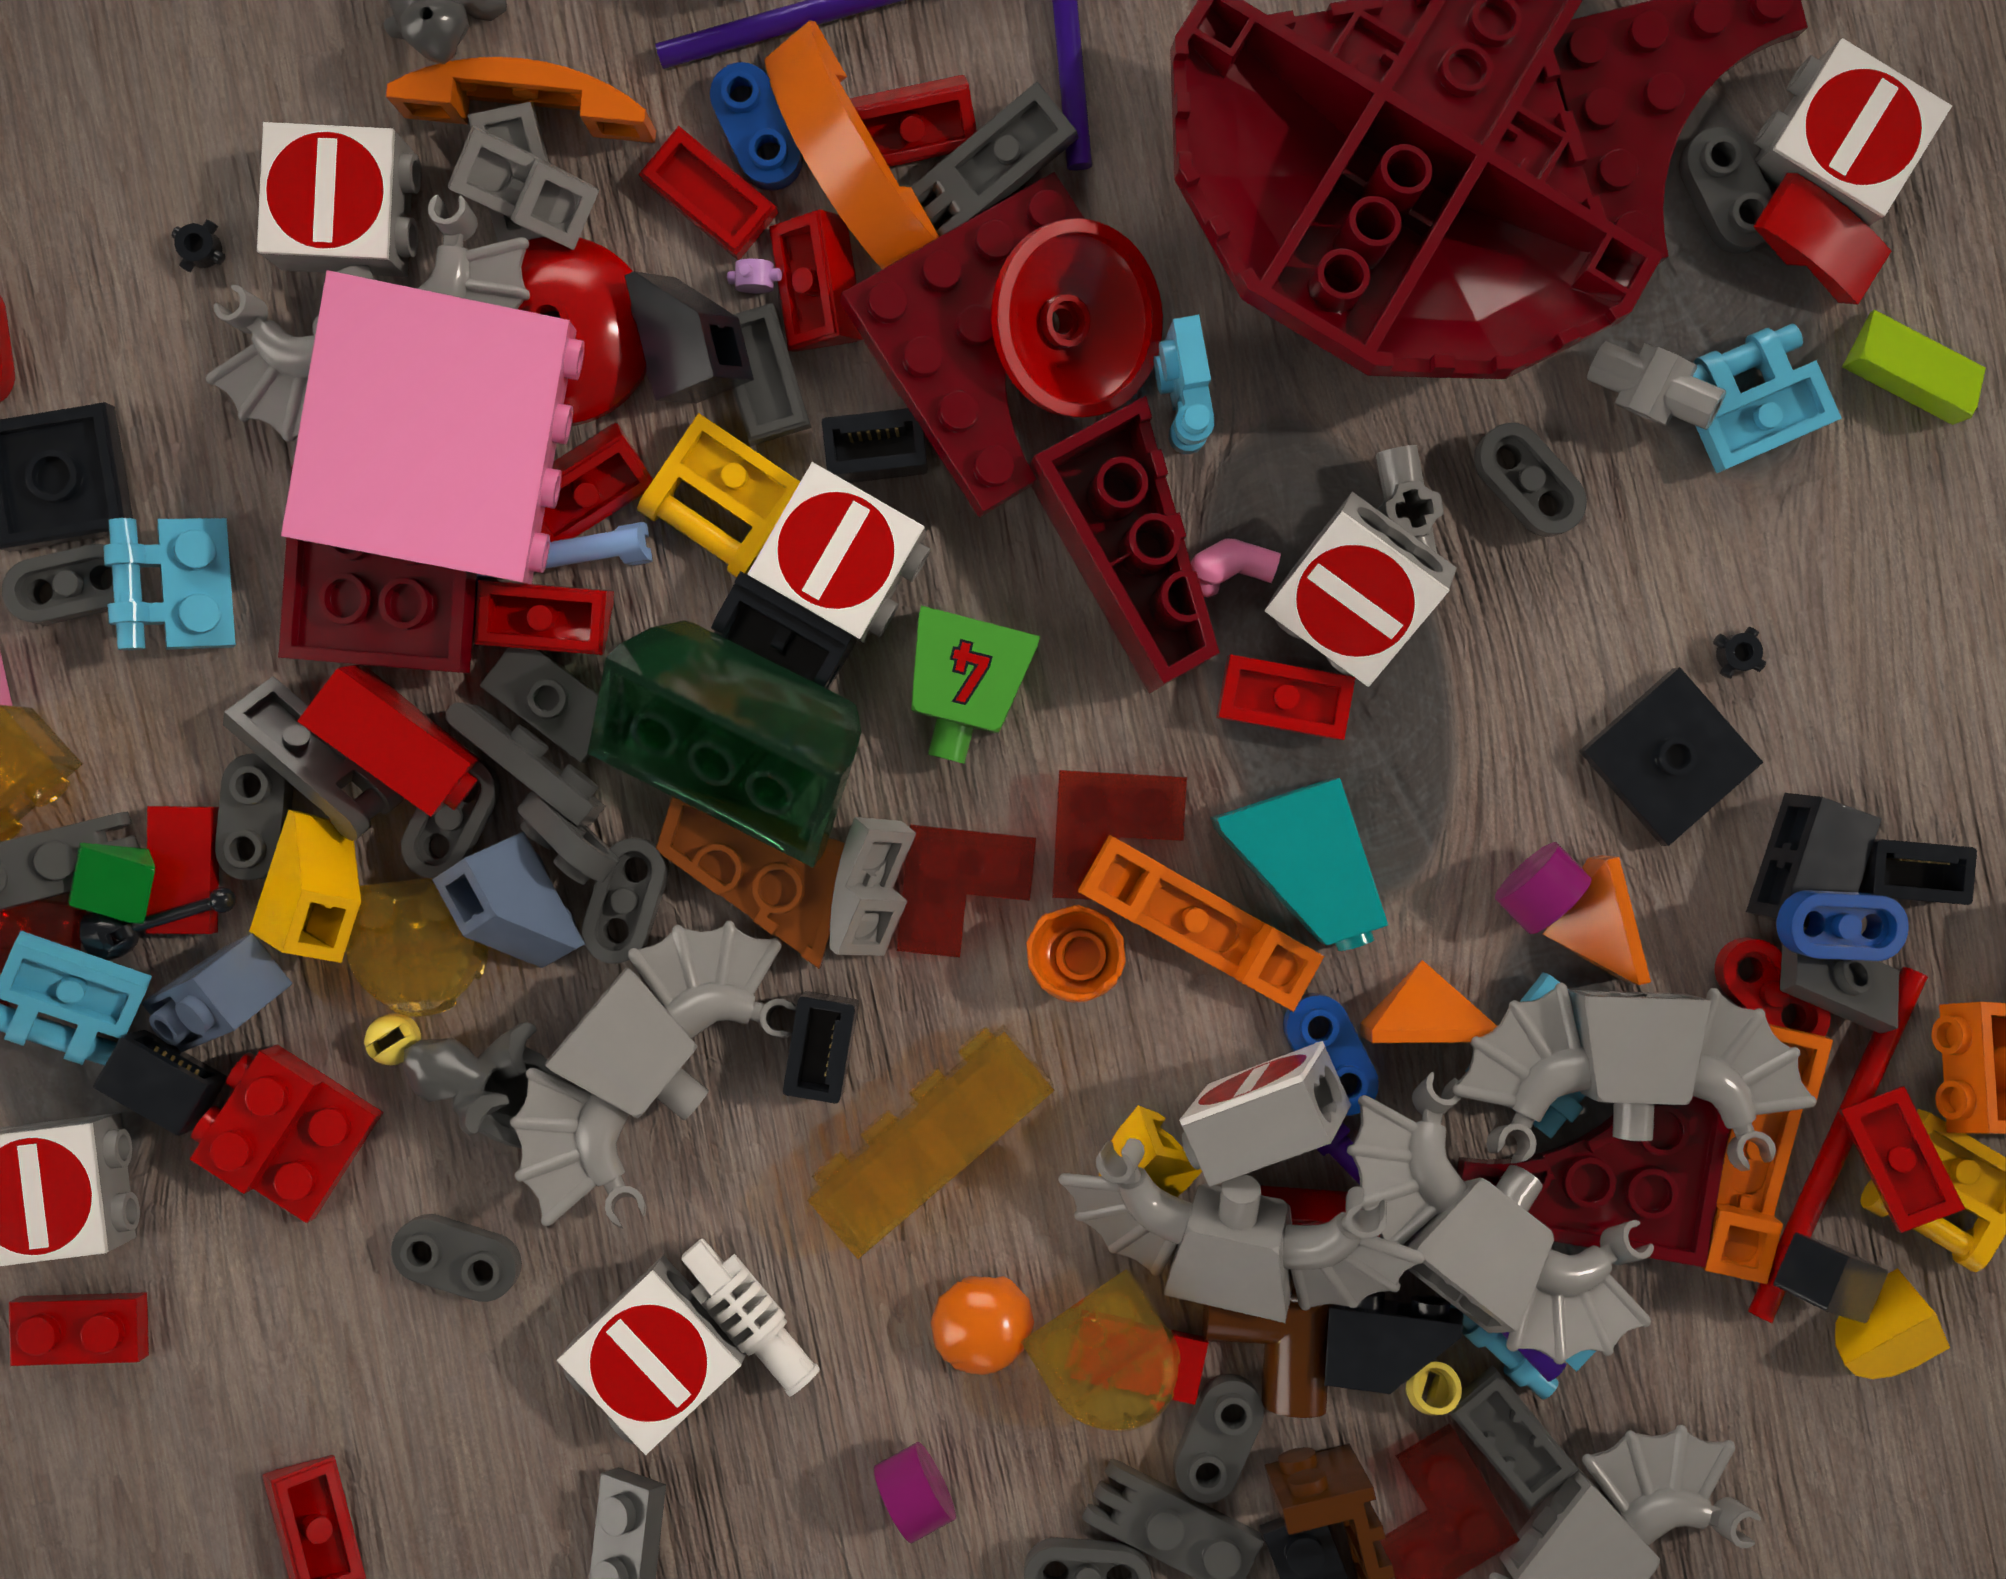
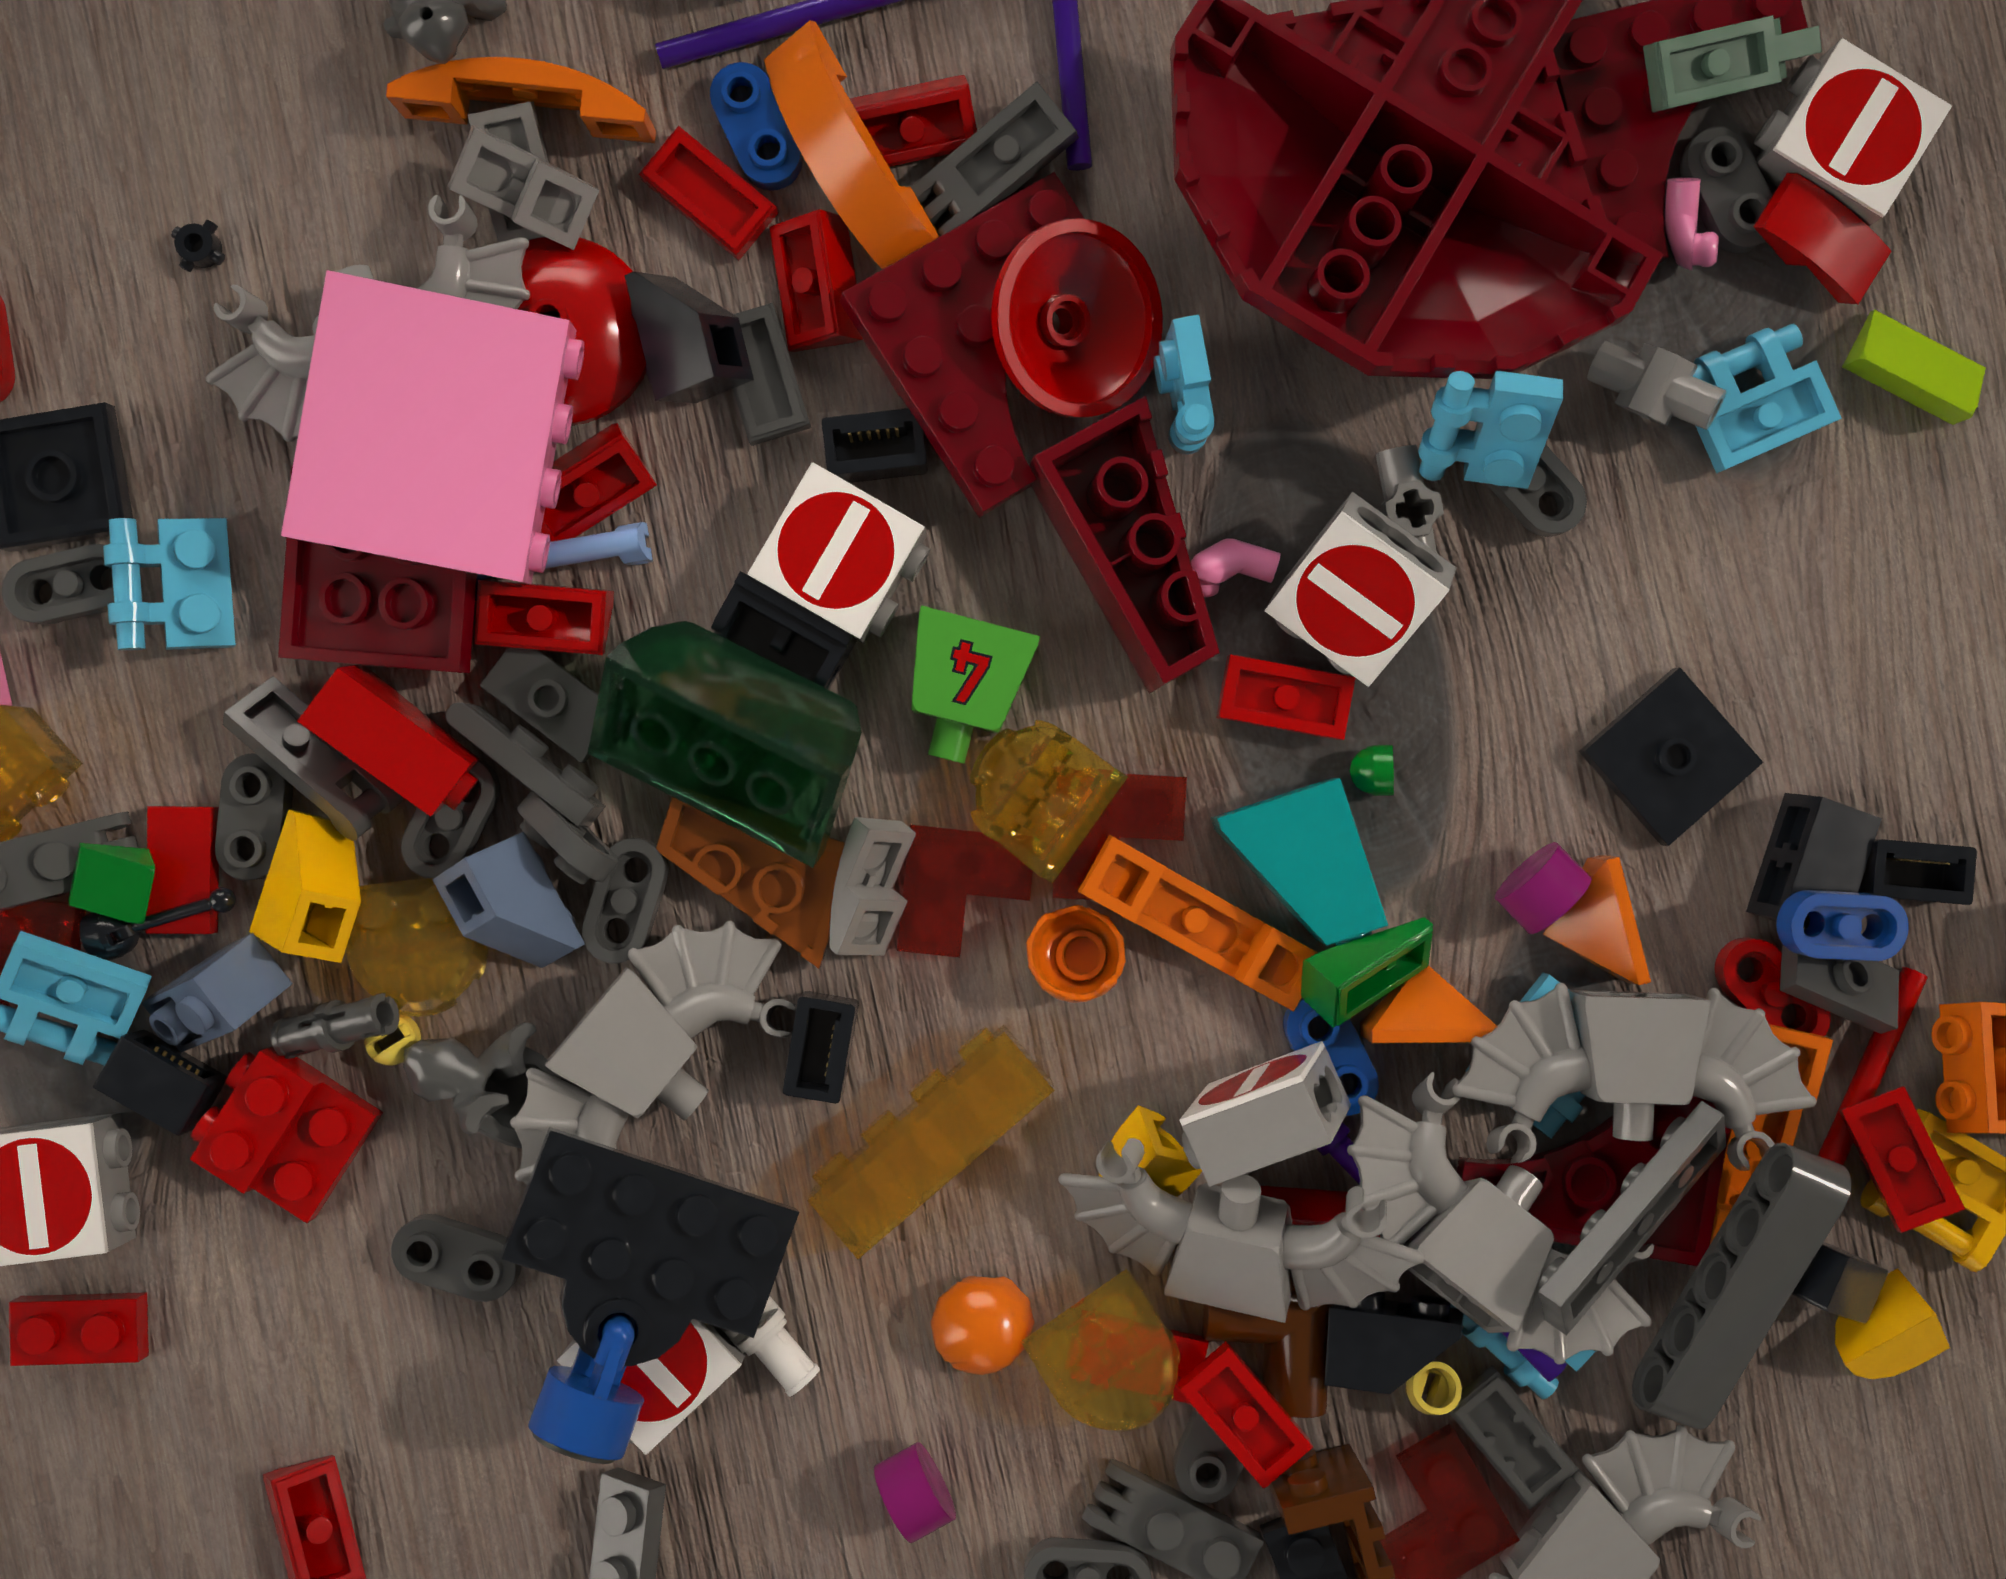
(335, 1026): none -> dark grey pin
(337, 198): piece -> none
(637, 1263): none -> black plate
(729, 476): yellow plate -> none
(754, 276): lavender piece -> none
(1041, 794): none -> clear yellow slope
(1244, 1415): none -> red plate
(1364, 970): none -> green slope
(1374, 770): none -> green hinge
(1509, 432): none -> medium azure plate
(1645, 1201): none -> dark grey plate
(1681, 225): none -> bright pink arm
(1723, 61): none -> sand green hinge
(1739, 652): black piece -> none
(1741, 1285): none -> dark grey beam

